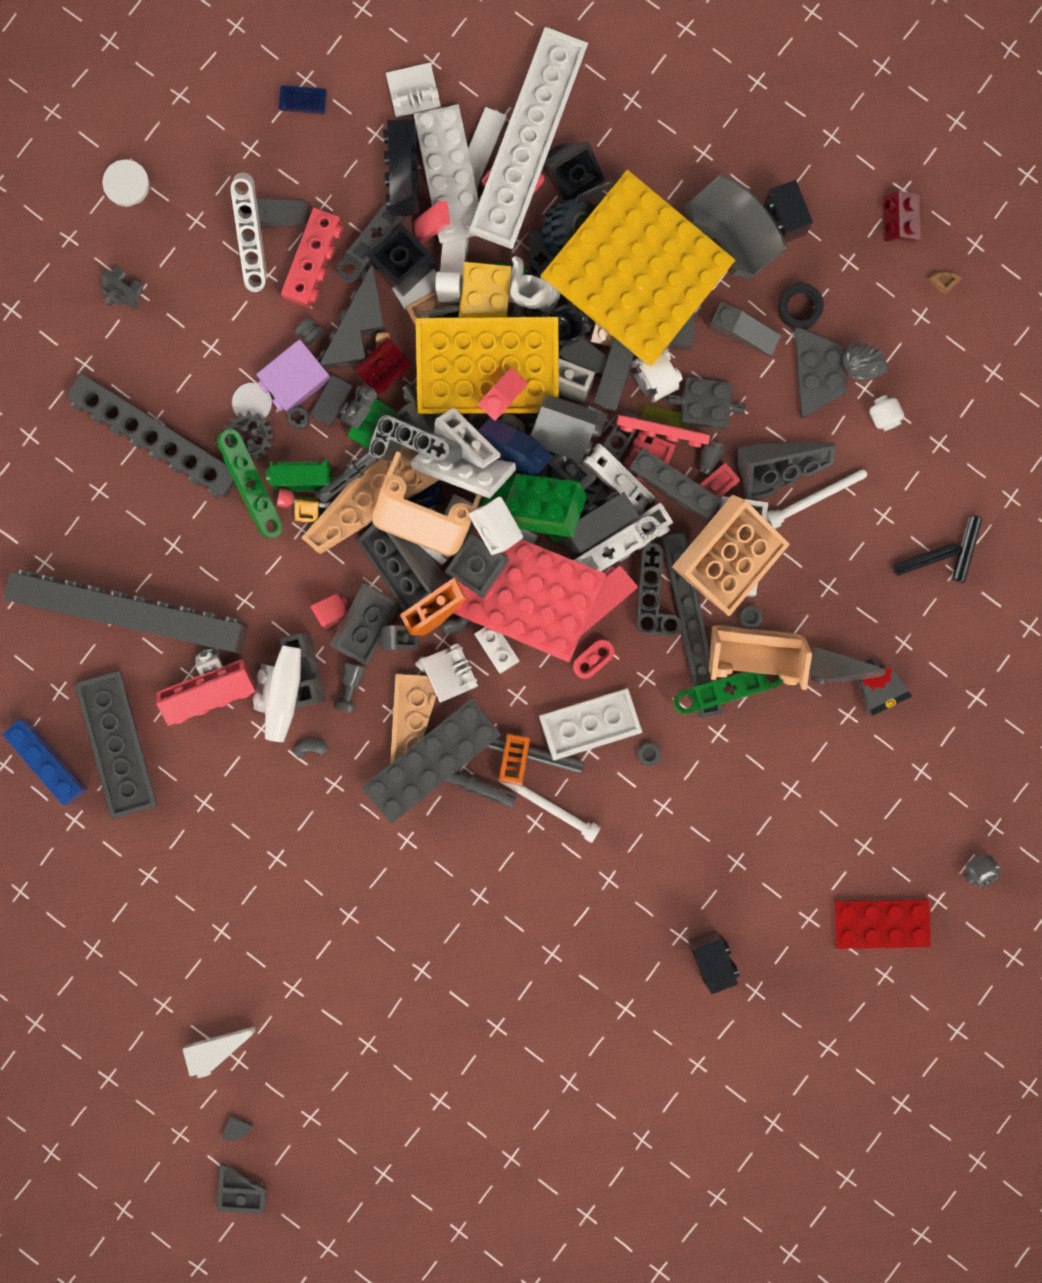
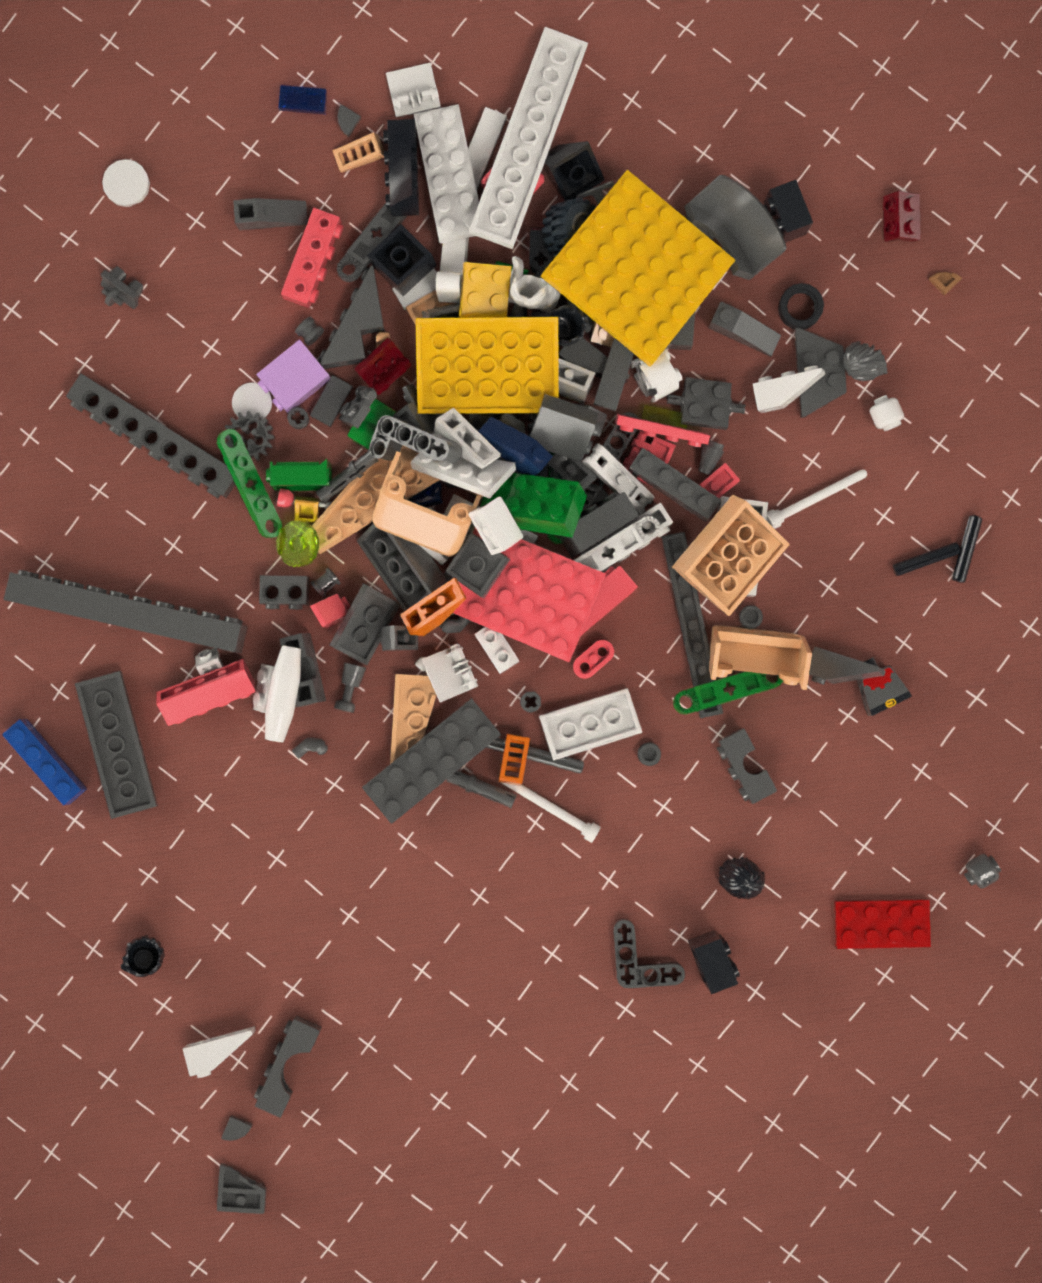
(143, 956): none -> black hair
(252, 222): white beam -> none
(276, 1093): none -> dark grey arch
(284, 585): none -> dark grey brick
(297, 544): none -> clear neon green tile
(325, 582): none -> dark grey bush
(347, 120): none -> dark grey tile
(362, 160): none -> light nougat slope
(431, 222): coral tile -> none
(502, 394): coral slope -> none
(523, 702): none -> dark grey bush
(639, 970): none -> dark grey beam
(654, 590): dark grey beam -> none
(734, 749): none -> dark grey arch
(741, 878): none -> black hair
(771, 466): dark grey wedge -> none
(781, 391): none -> white slope

